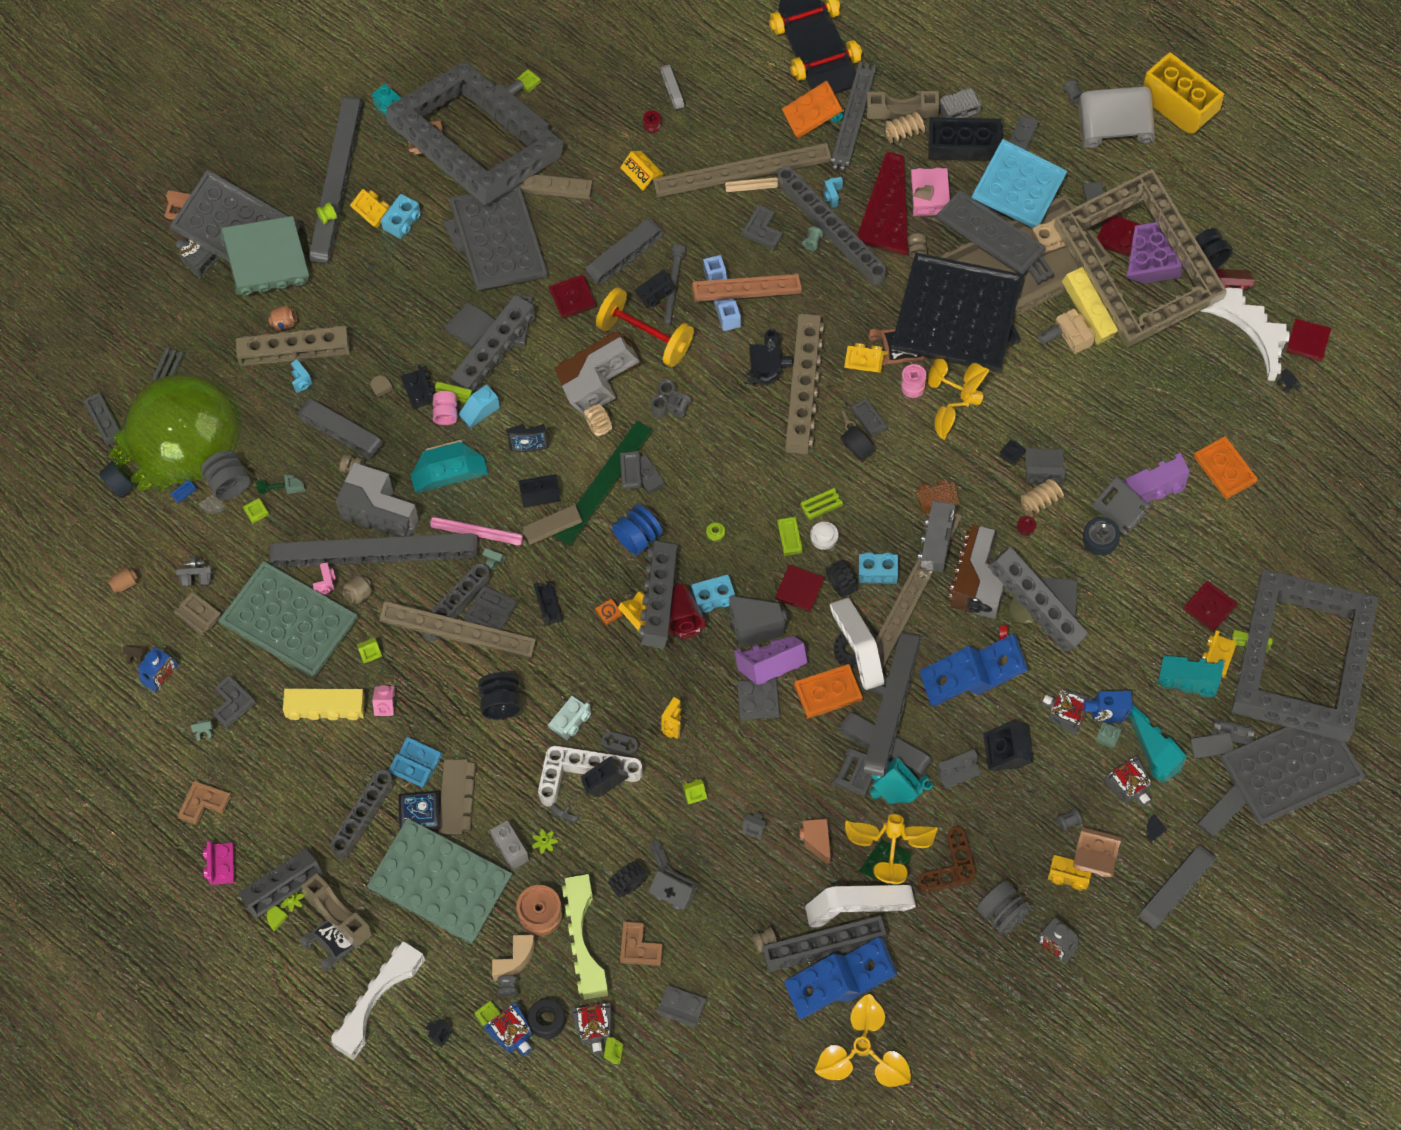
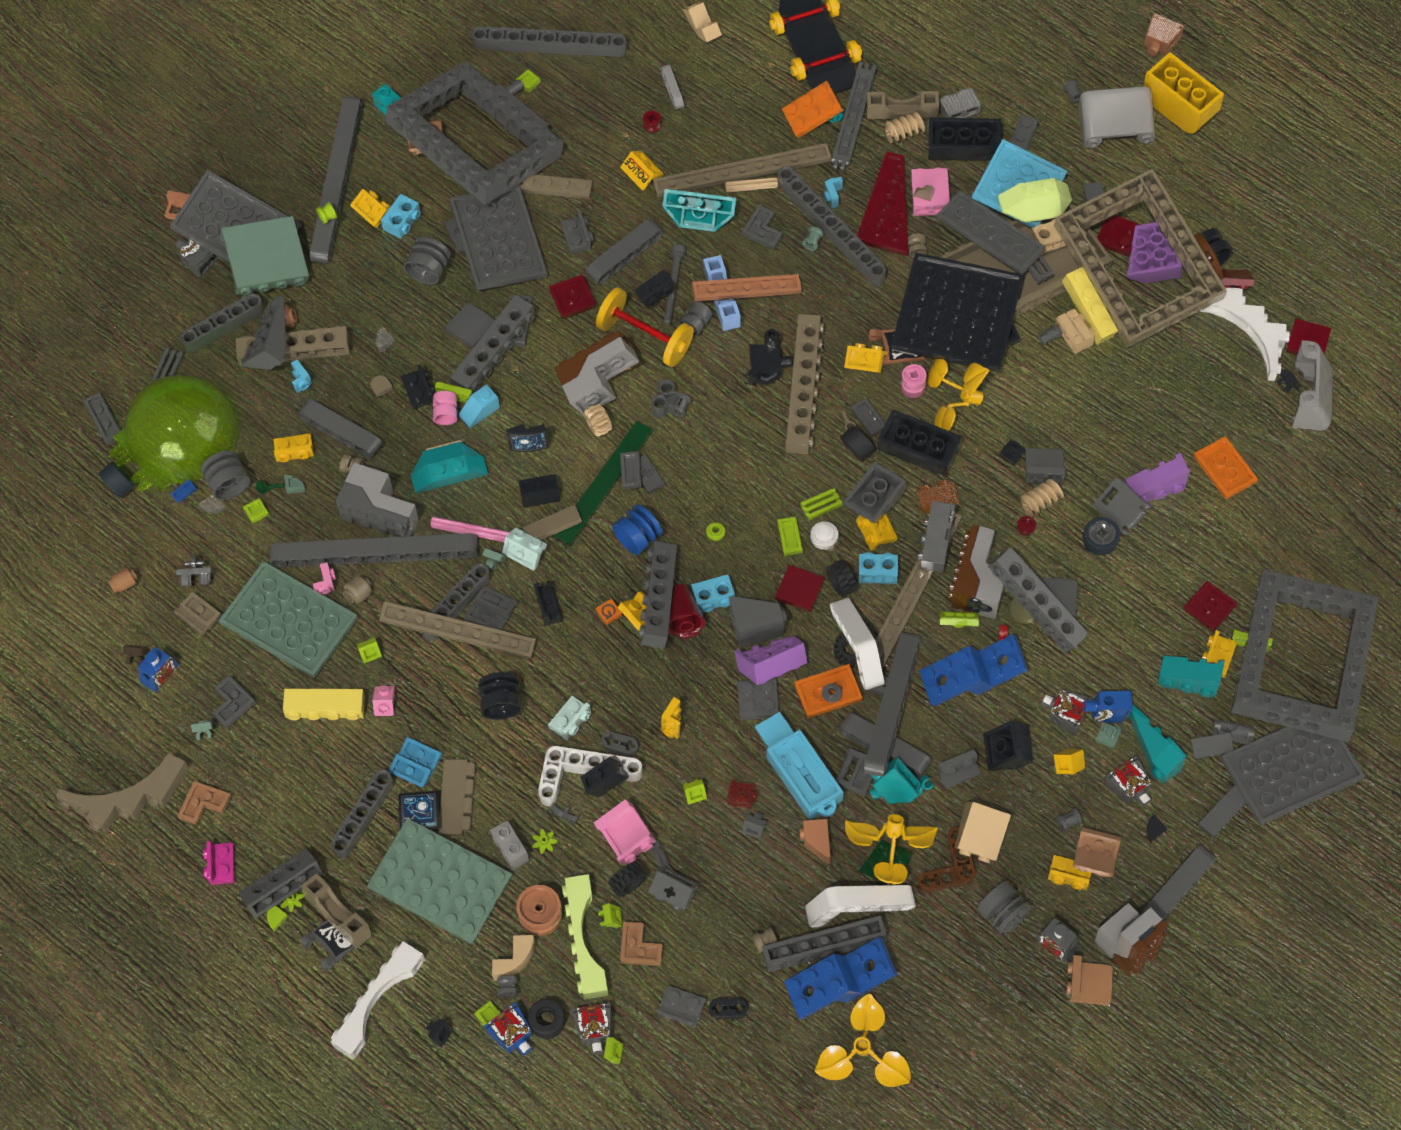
(128, 803): none -> dark tan arch
(218, 330): none -> dark grey beam
(270, 339): none -> dark grey wedge
(293, 448): none -> yellow bracket
(383, 339): none -> clear tile
(427, 260): none -> dark grey wheel
(523, 548): none -> light aqua bracket
(549, 41): none -> dark grey beam
(576, 233): none -> dark grey bracket
(611, 915): none -> lime tile
(625, 832): none -> bright pink panel
(697, 316): none -> dark grey wheel
(698, 209): none -> teal wedge
(701, 23): none -> tan brick
(729, 1013): none -> black beam
(736, 799): none -> clear red brick
(800, 768): none -> medium azure piece
(831, 698): none -> dark grey plate
(875, 493): none -> dark grey slope
(877, 533): none -> yellow bracket
(919, 443): none -> black brick
(959, 619): none -> lime plate
(981, 831): none -> tan slope
(1036, 200): none -> yellowish green wedge
(1069, 761): none -> yellow panel
(1089, 982): none -> medium nougat bracket
(1132, 938): none -> piece
(1162, 35): none -> nougat torso
(1209, 254): none -> reddish brown tile
(1315, 405): none -> light grey windscreen

